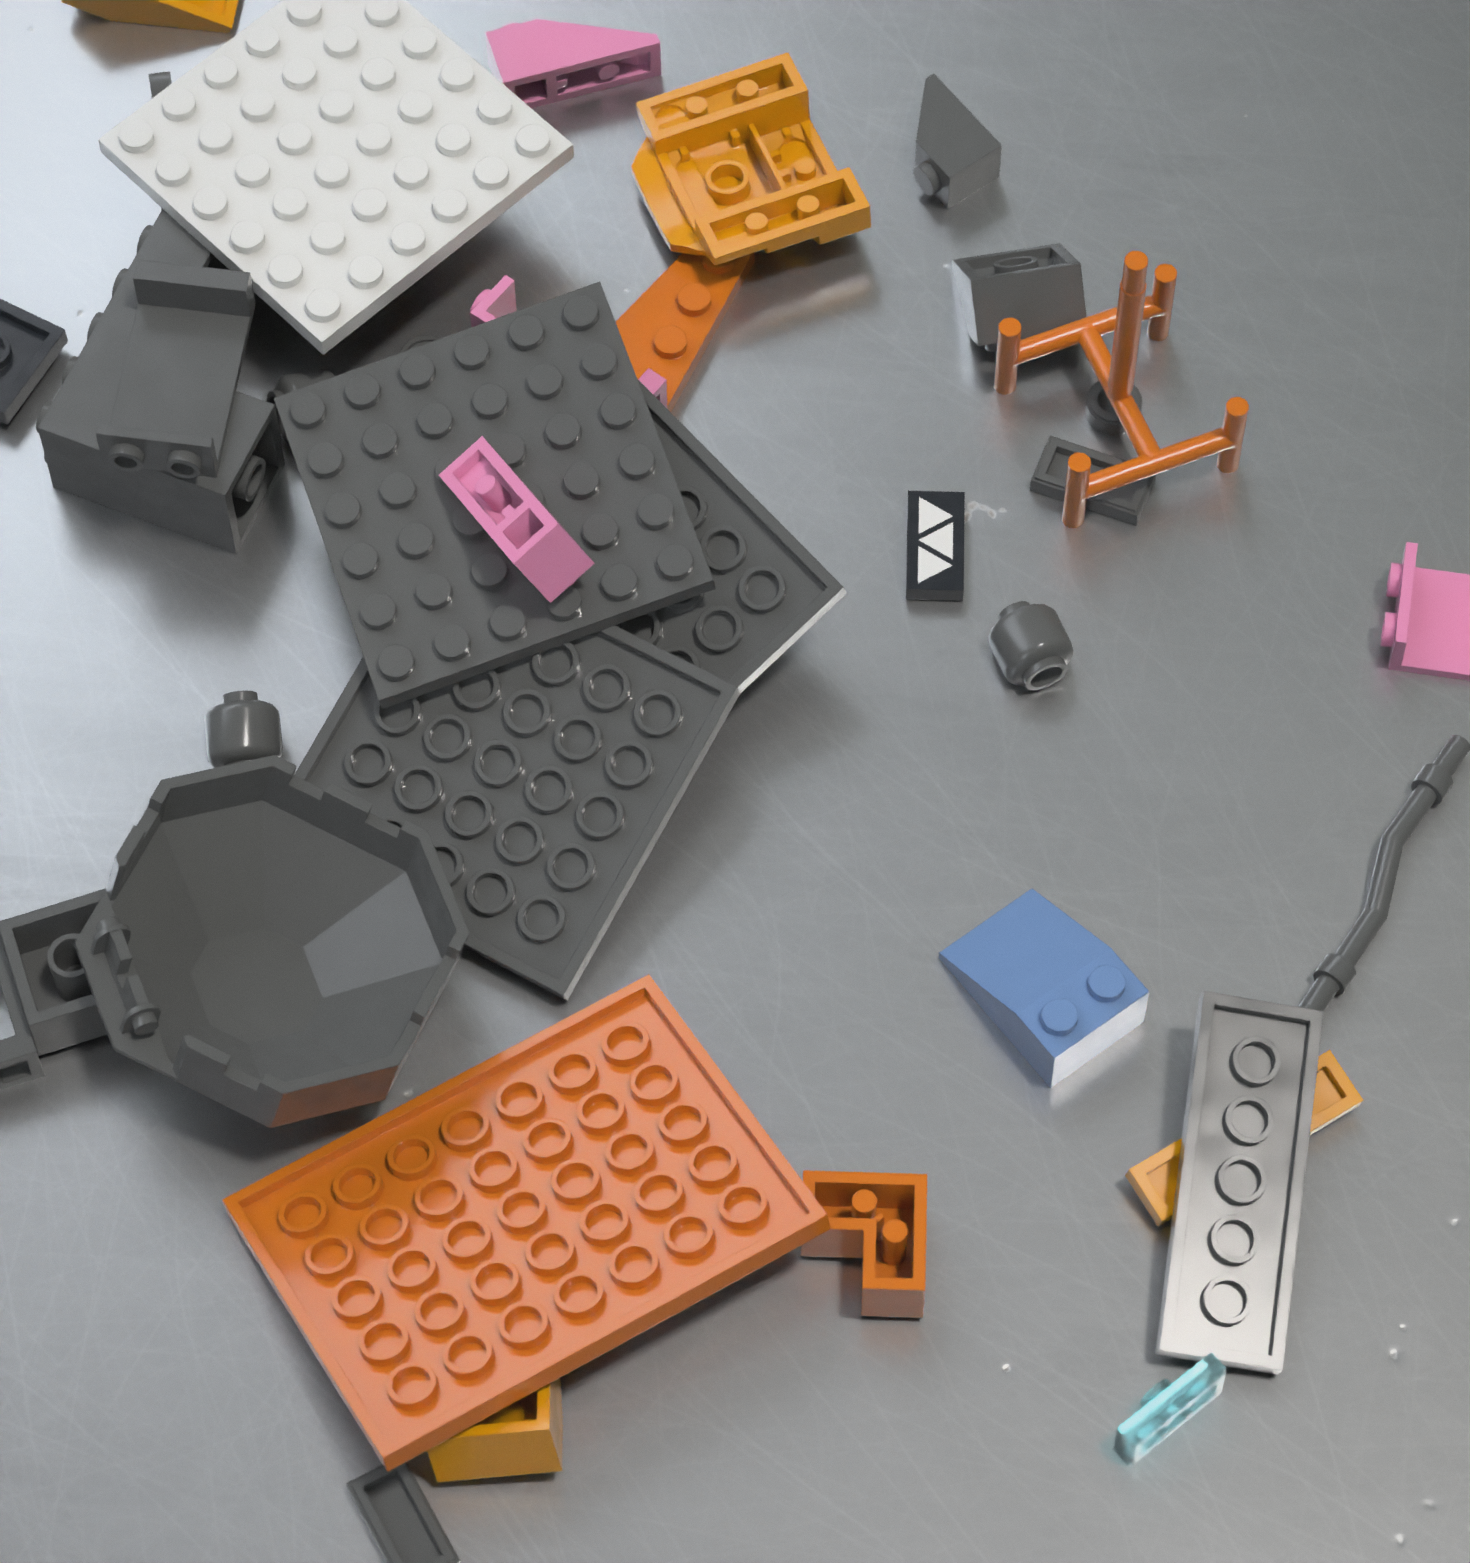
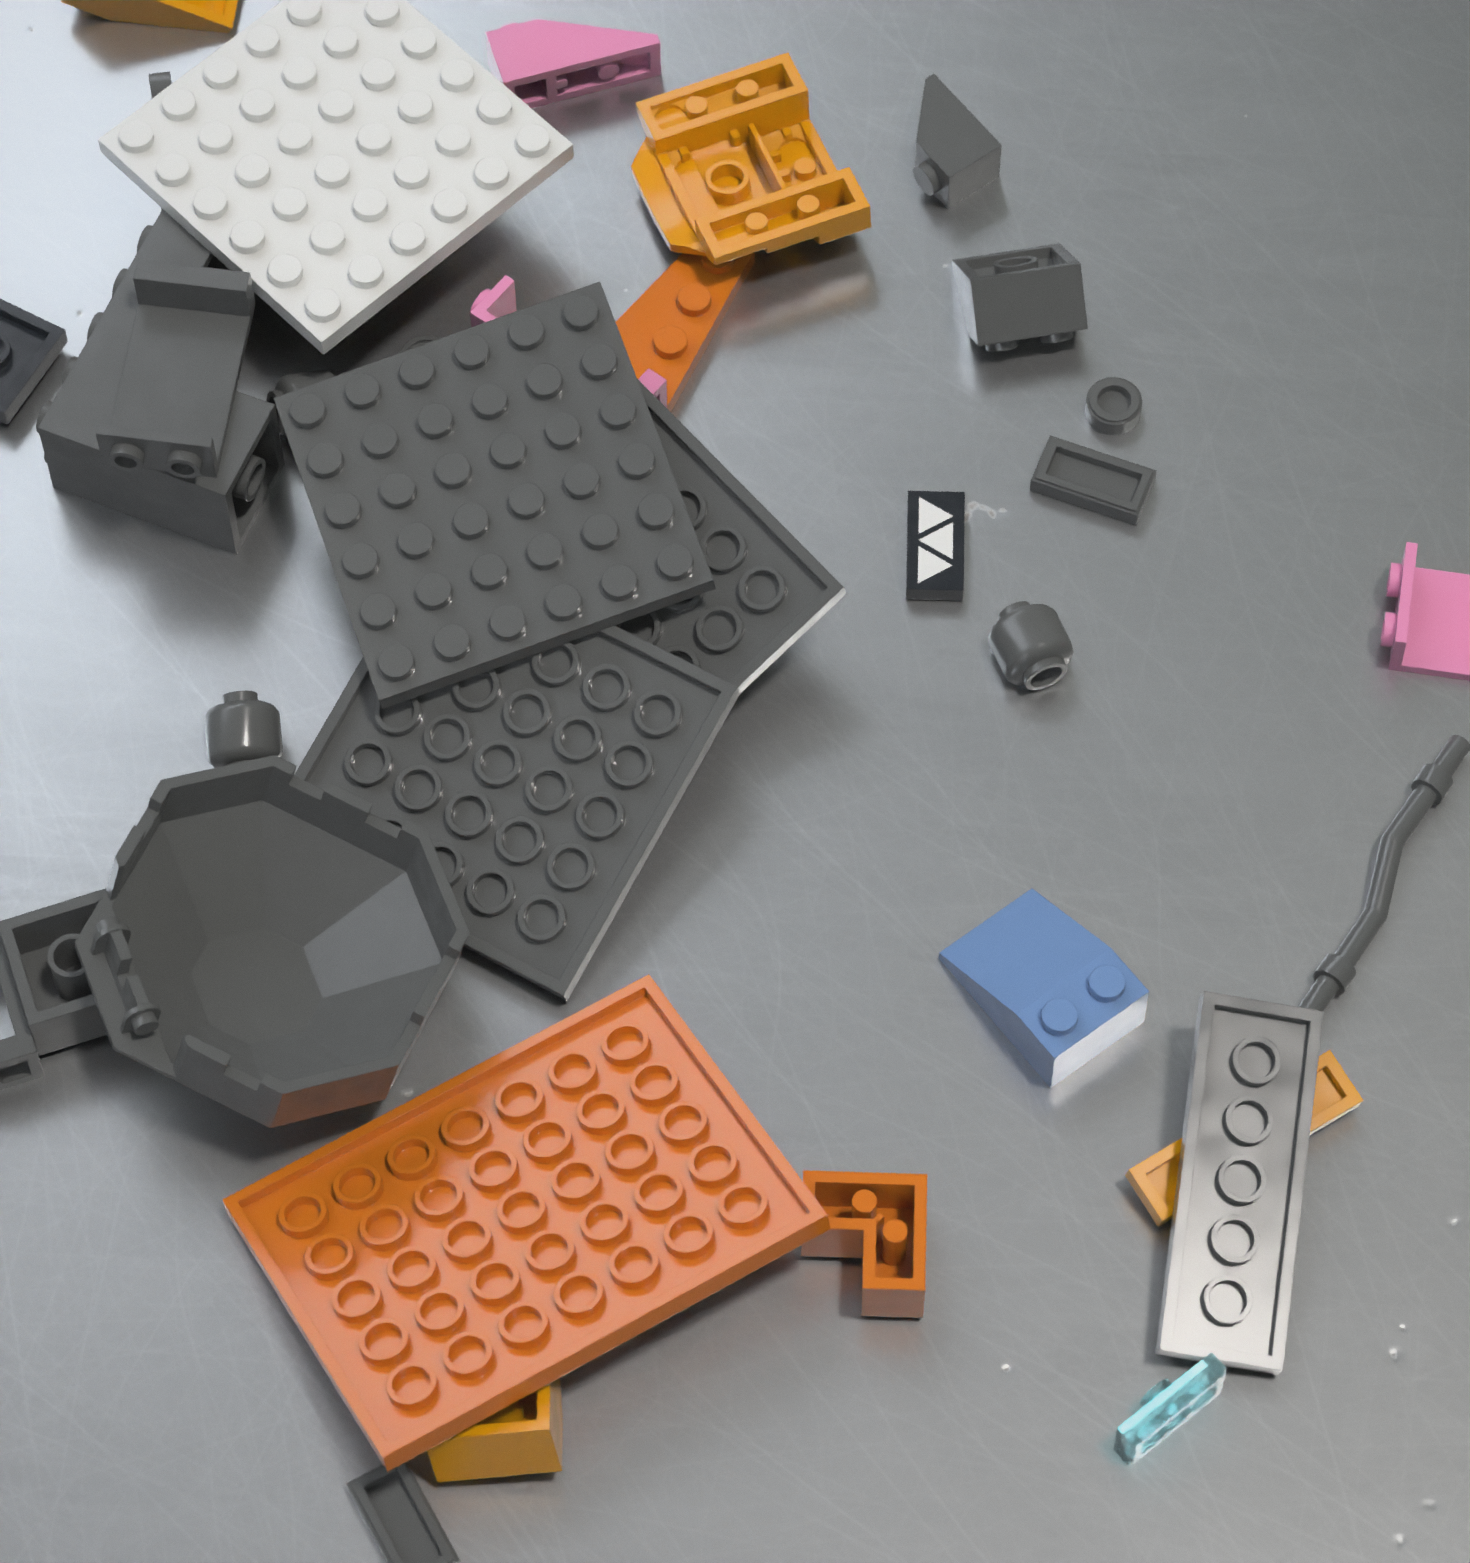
(516, 519): bright pink slope -> none
(1117, 378): orange piece -> none

